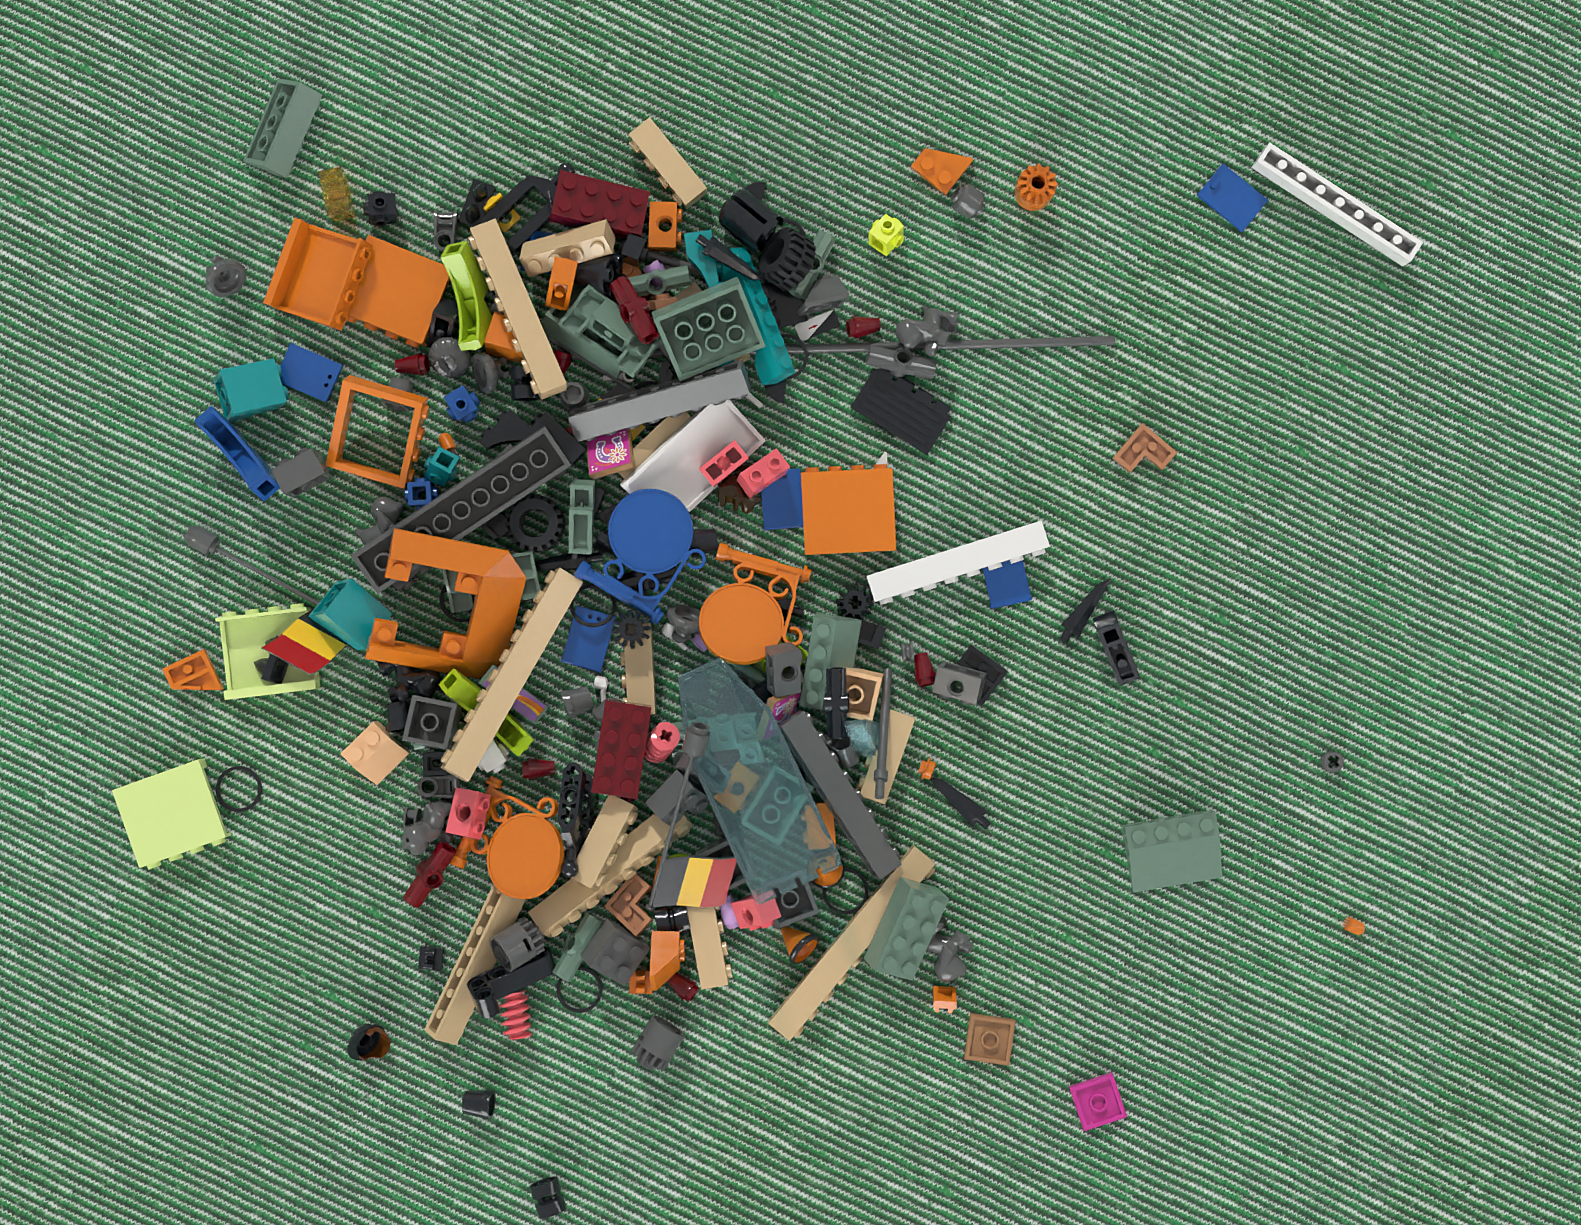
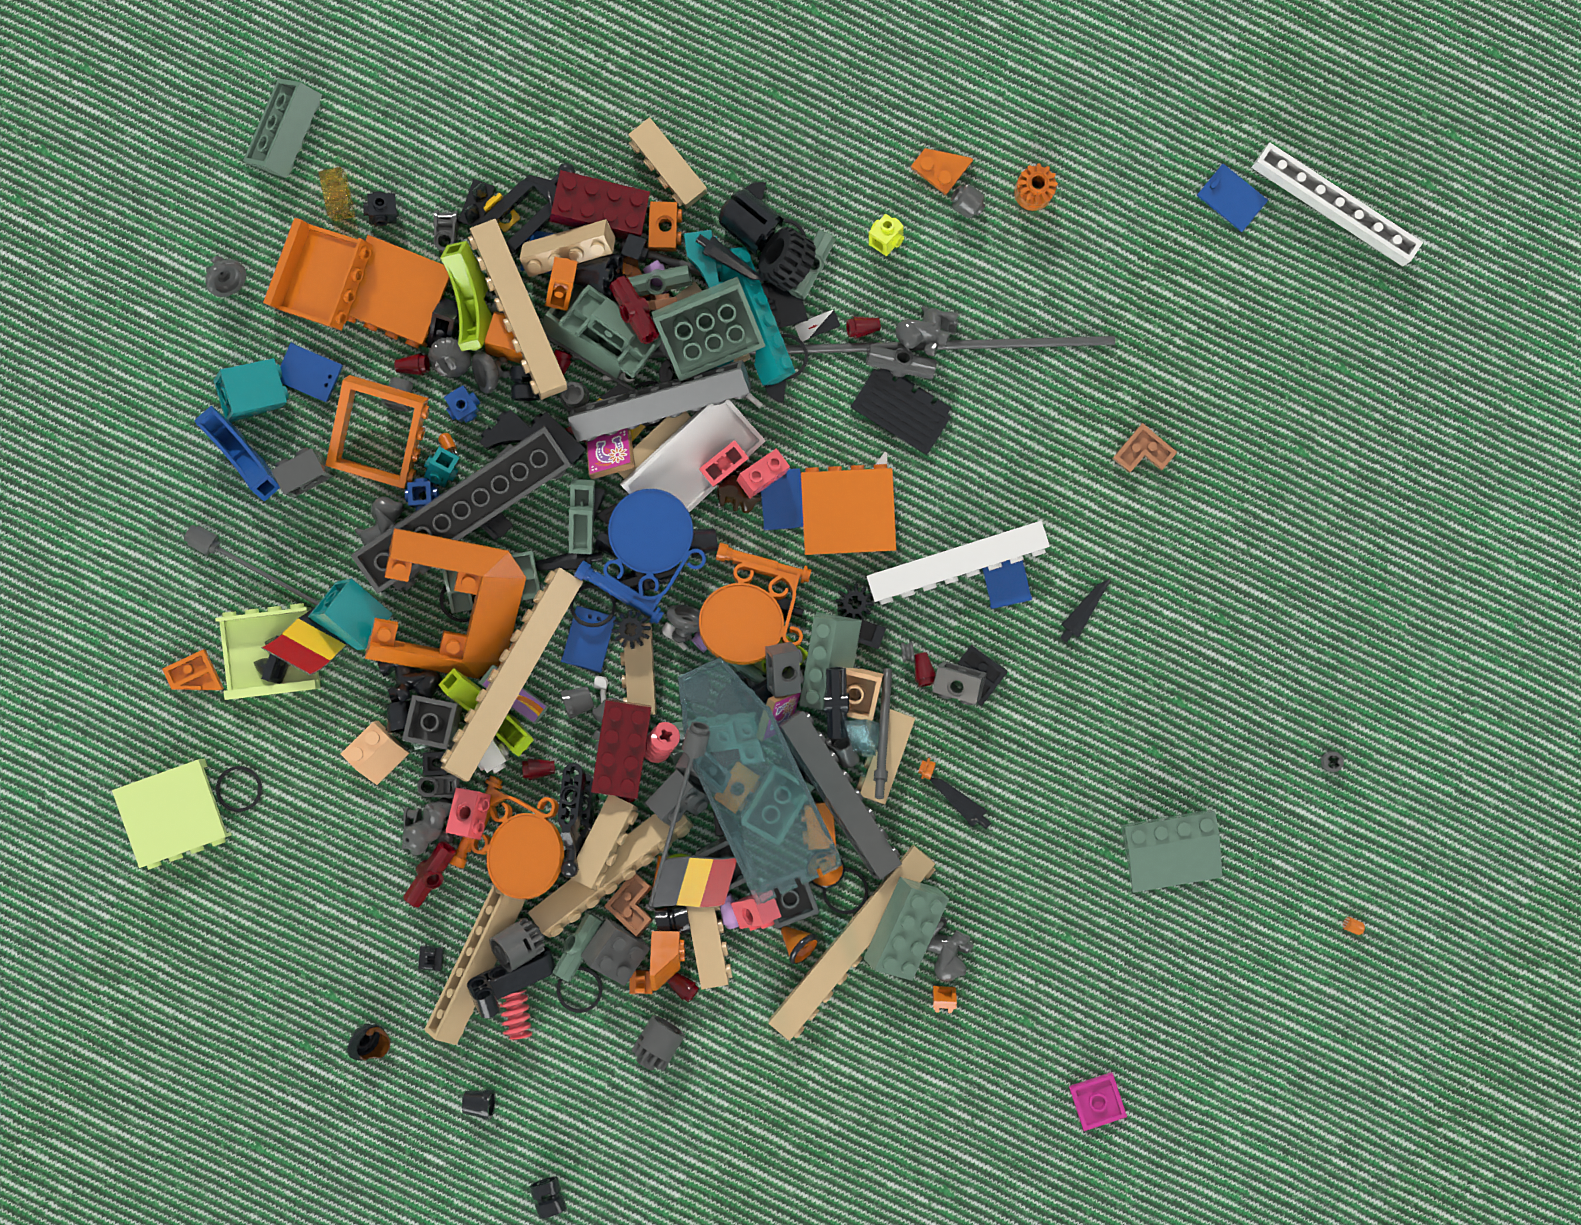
(517, 515): black tyre -> none
(824, 295): dark grey slope -> none
(989, 1039): medium nougat tile -> none
(1116, 647): black slope -> none

